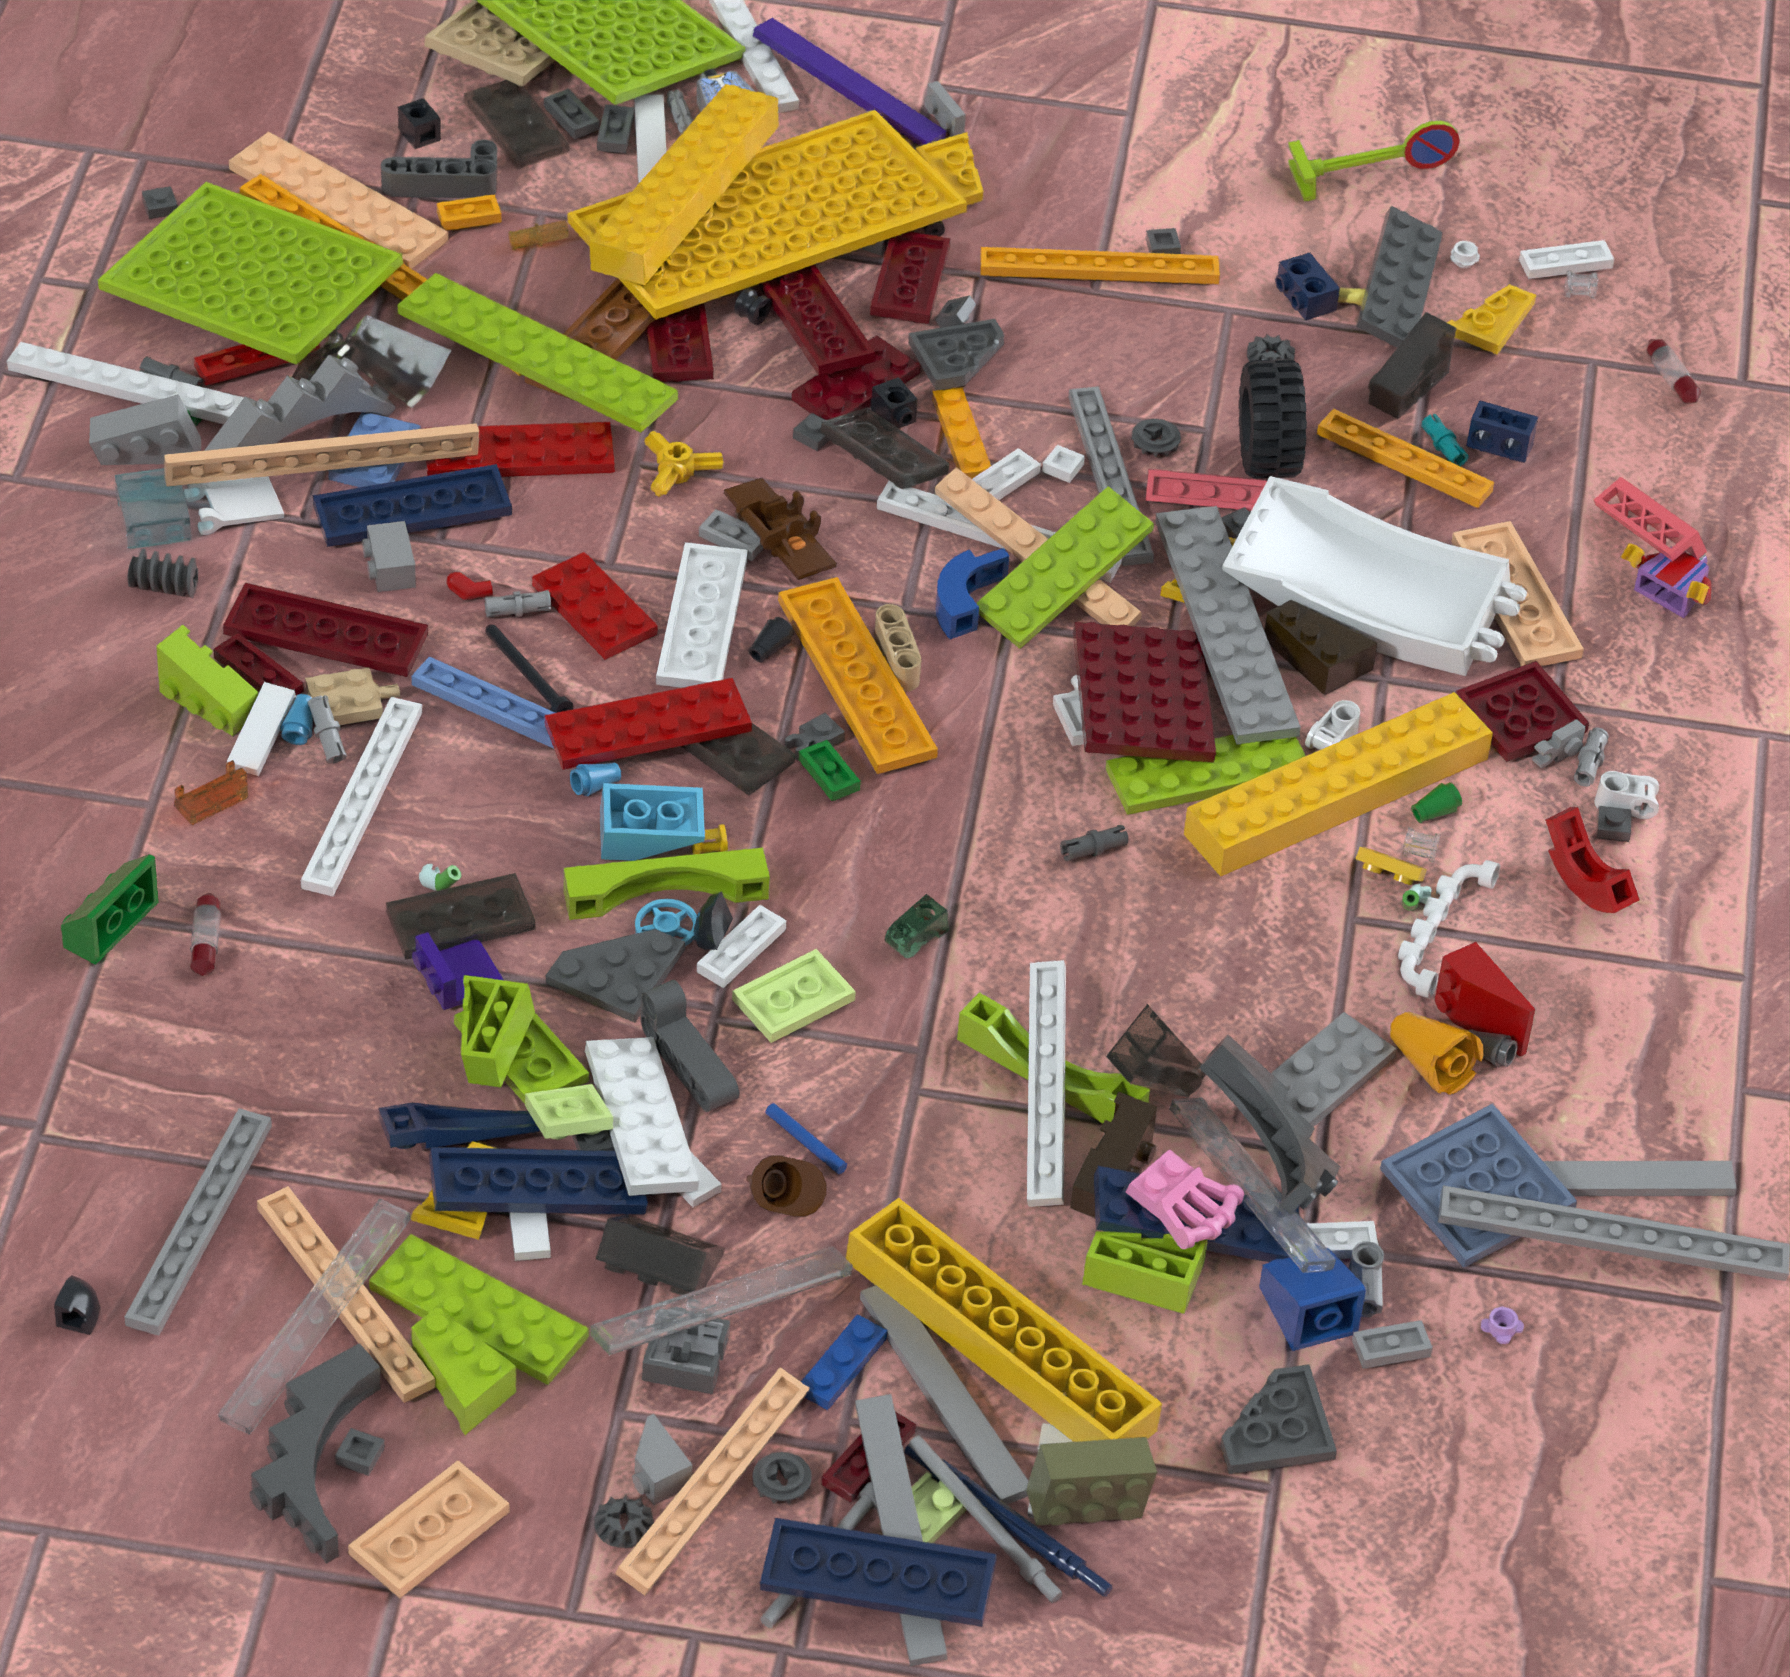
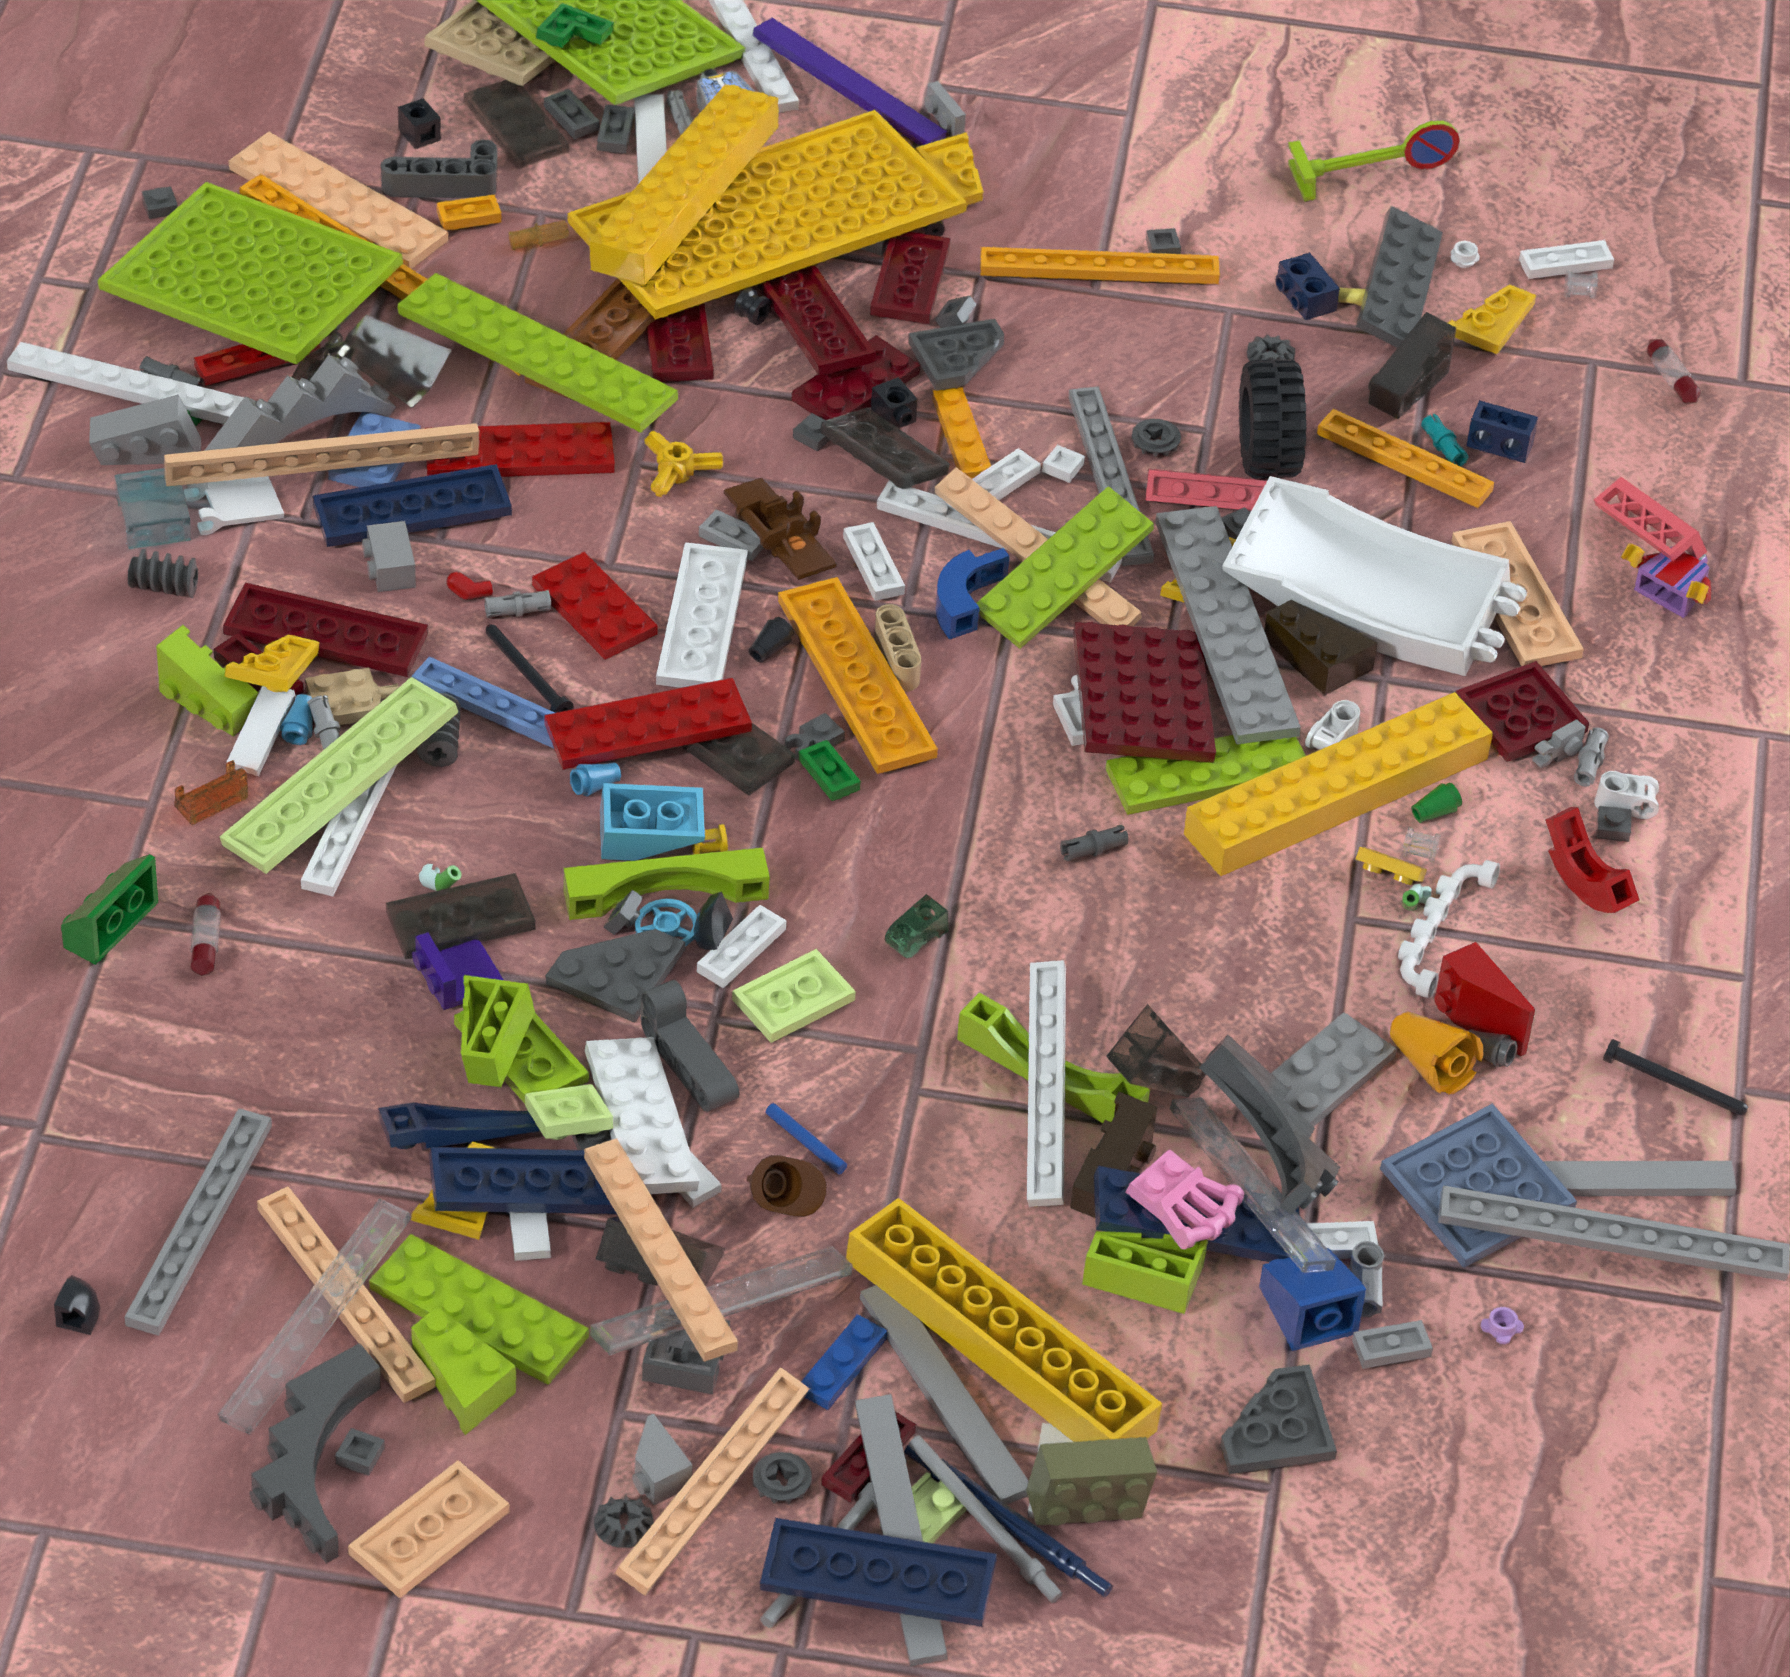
(278, 664): none -> yellow wing
(338, 775): none -> yellowish green plate
(442, 746): none -> dark grey piece
(570, 21): none -> green plate
(624, 913): none -> dark grey plate
(661, 1250): none -> light nougat plate
(874, 561): none -> white plate
(1615, 1052): none -> black bar

